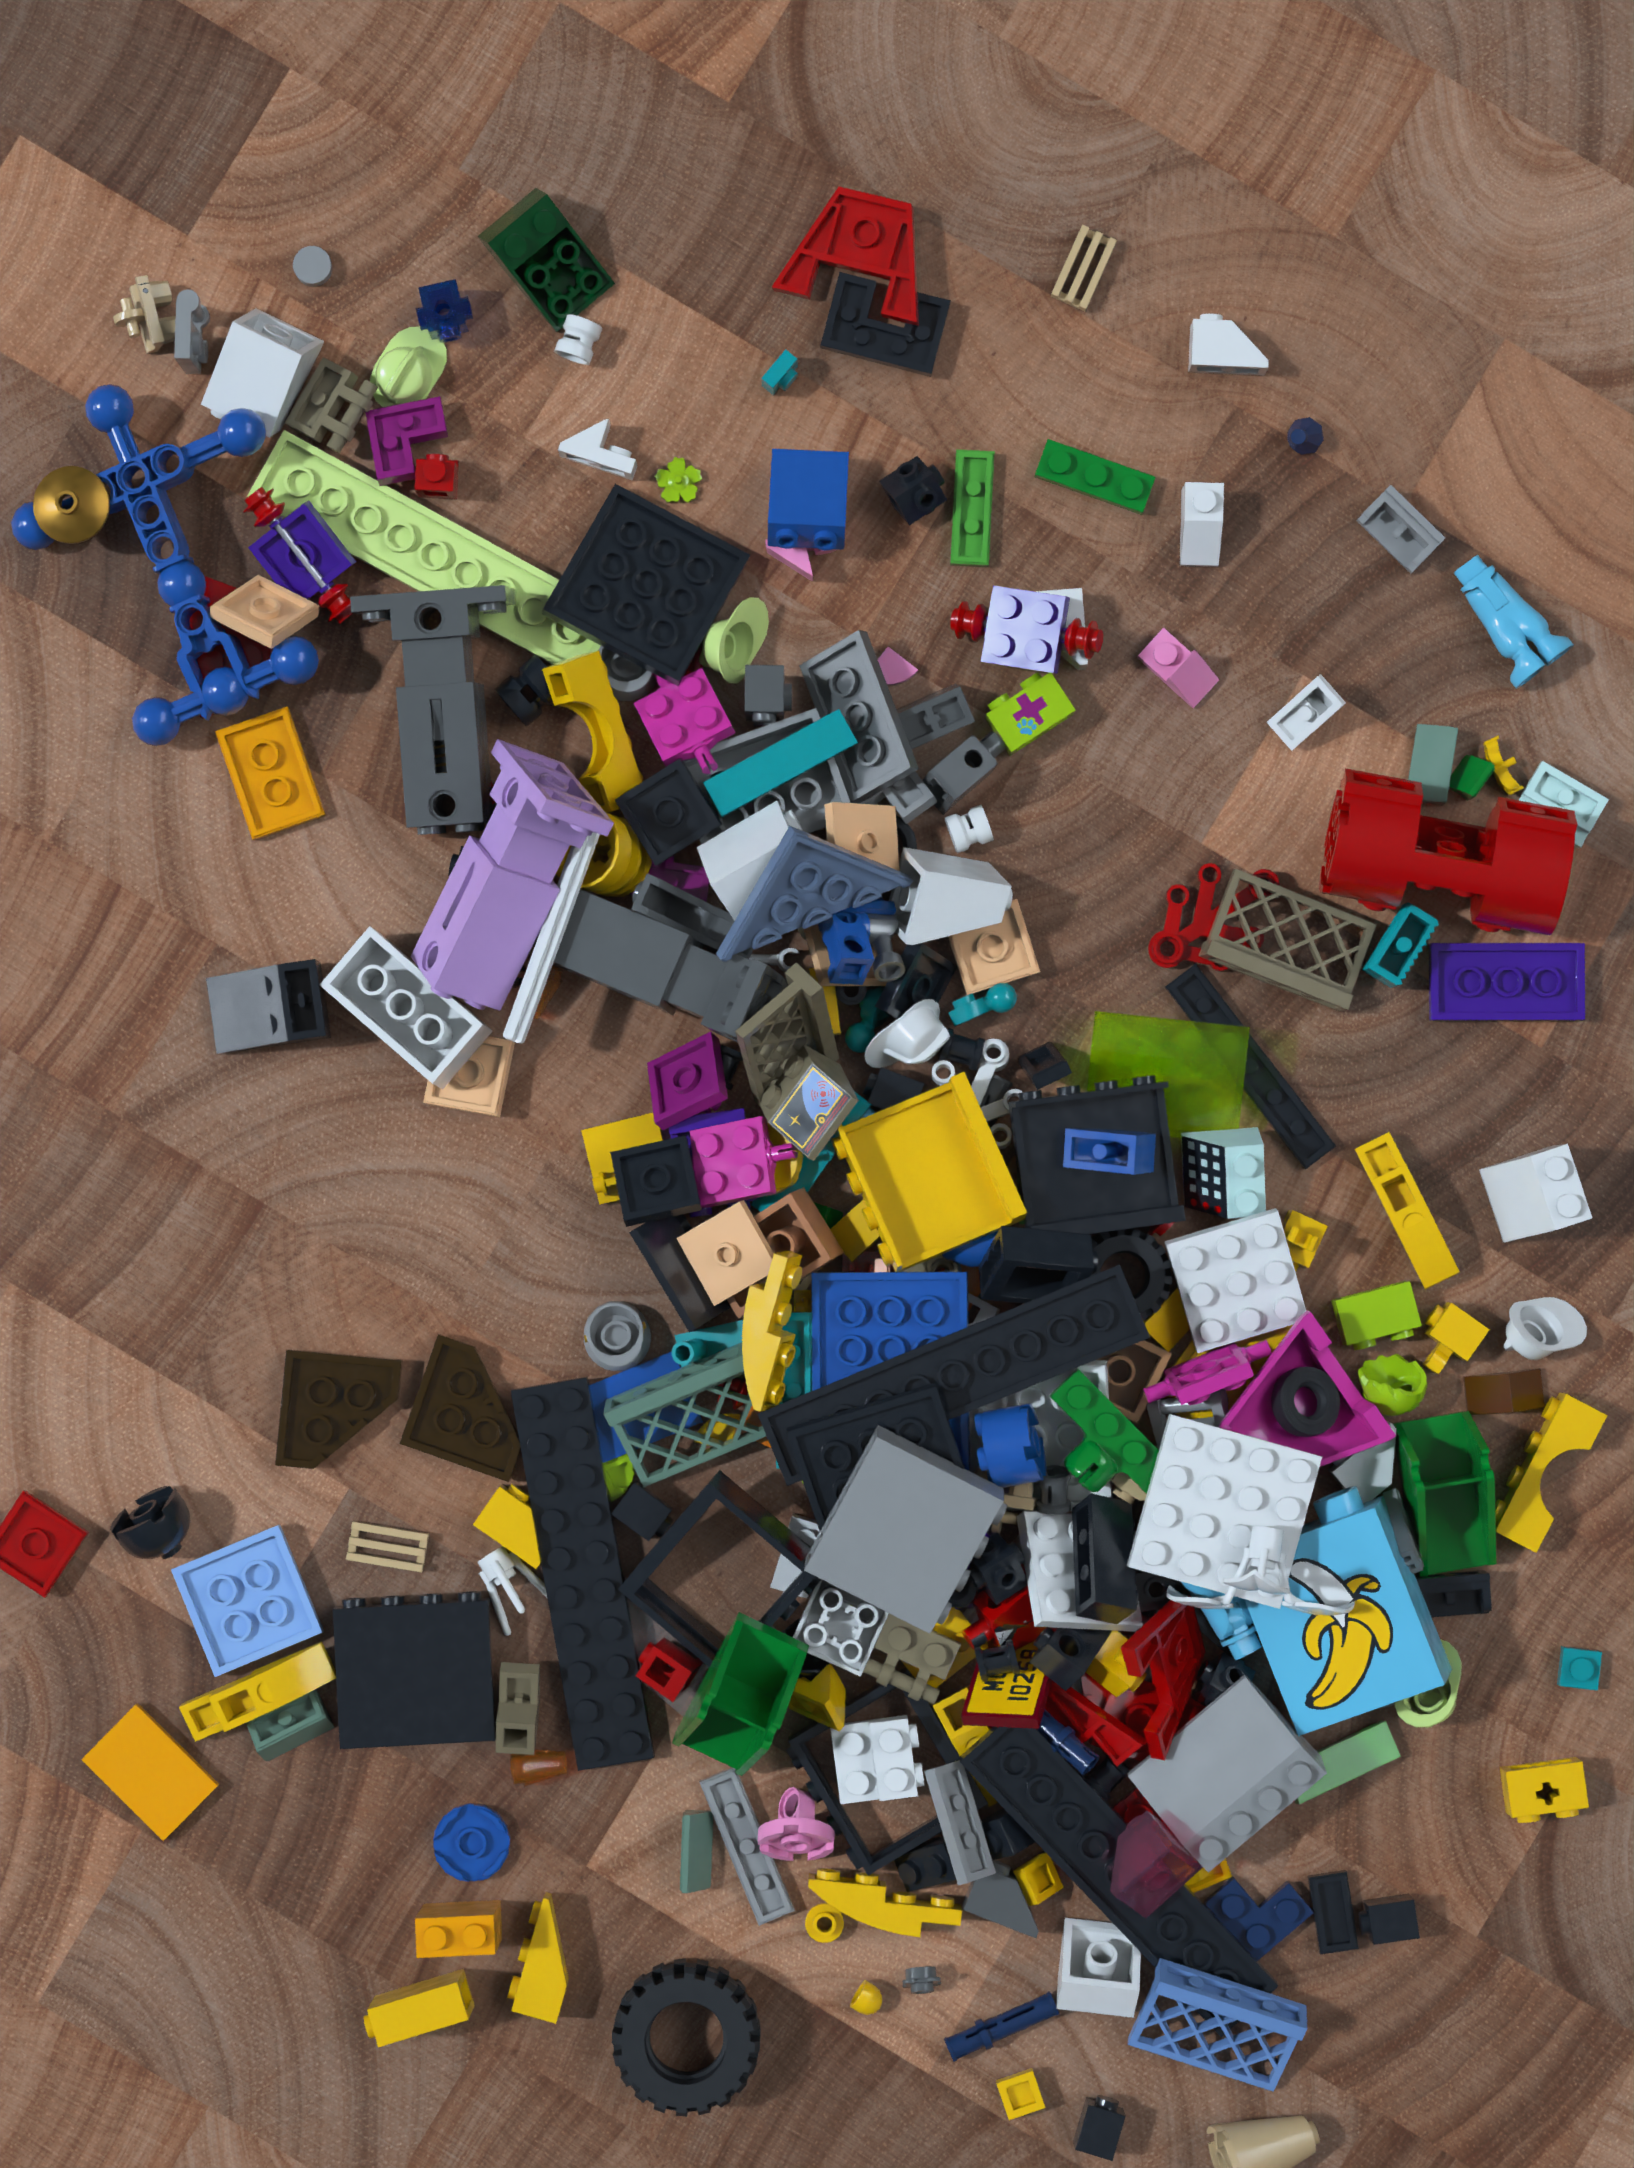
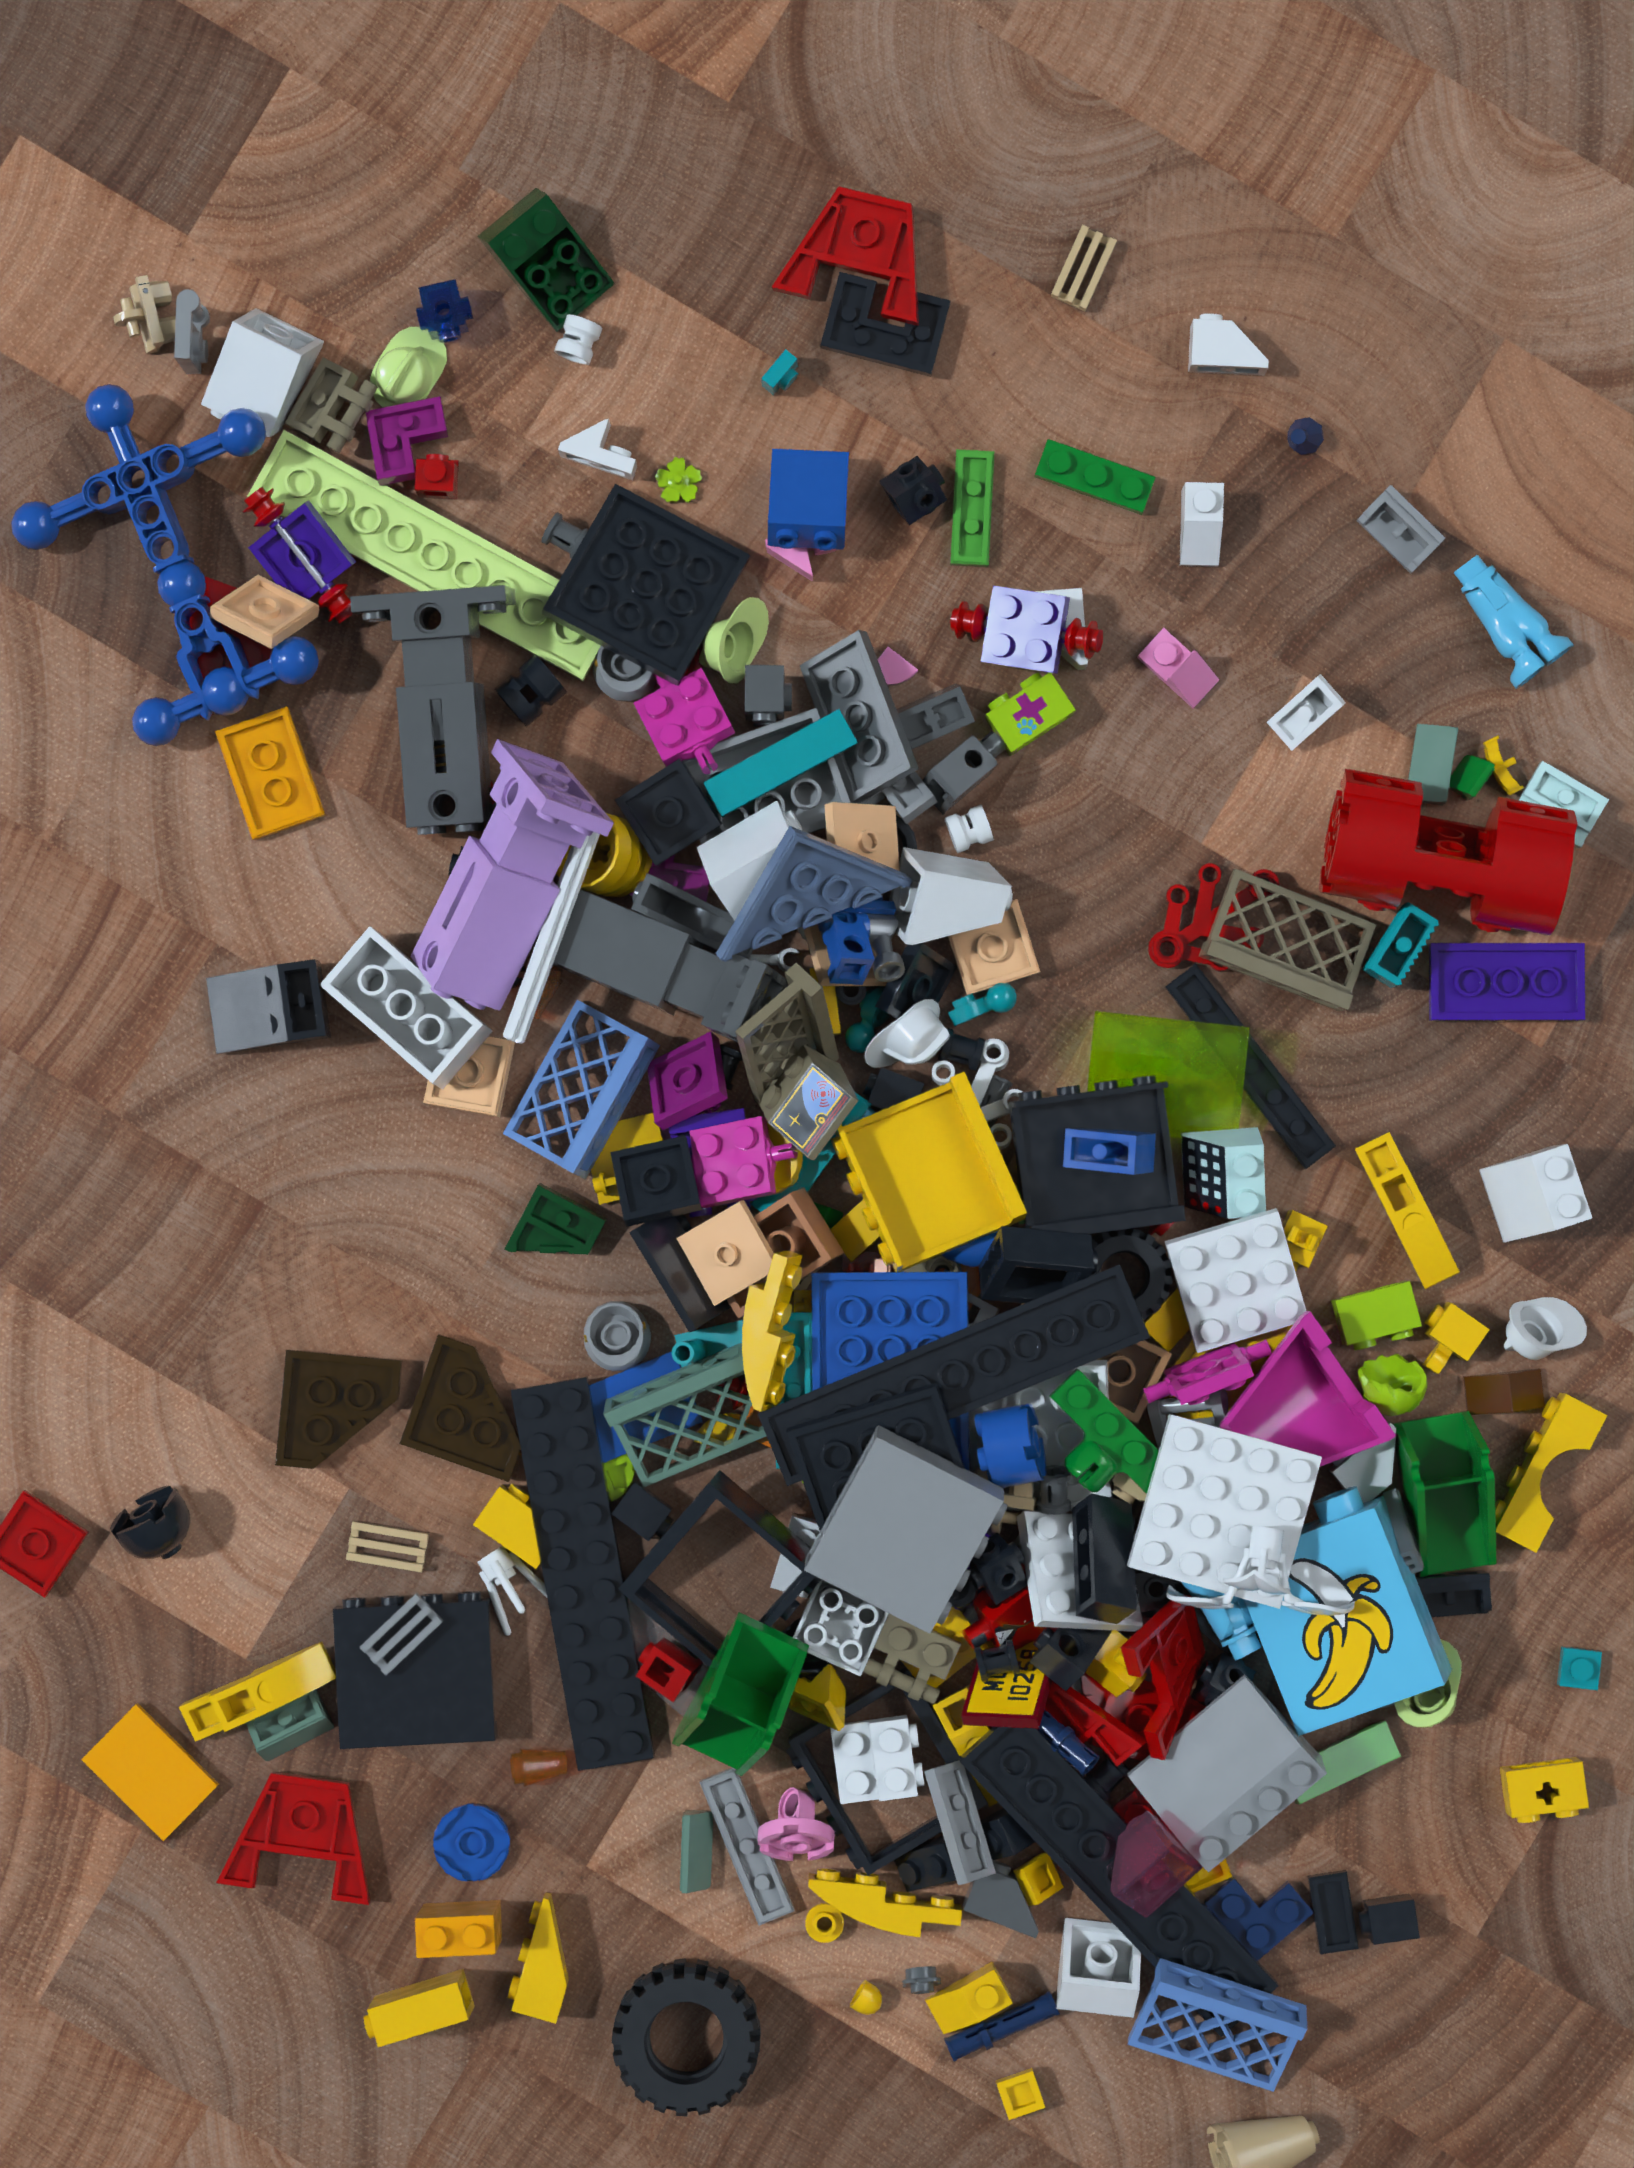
(89, 507): pearl gold dish -> none
(247, 1600): light blue plate -> none
(306, 1820): none -> red wing
(312, 266): light grey tile -> none
(376, 1656): none -> light grey tile
(518, 1708): dark tan brick -> none
(555, 1225): none -> dark green wing
(563, 534): none -> dark grey bush
(584, 687): yellow arch -> none
(611, 1097): none -> medium blue fence
(969, 1999): none -> yellow slope
(1044, 1065): black tile -> none
(1099, 2127): black brick -> none
(1327, 1401): black tyre -> none

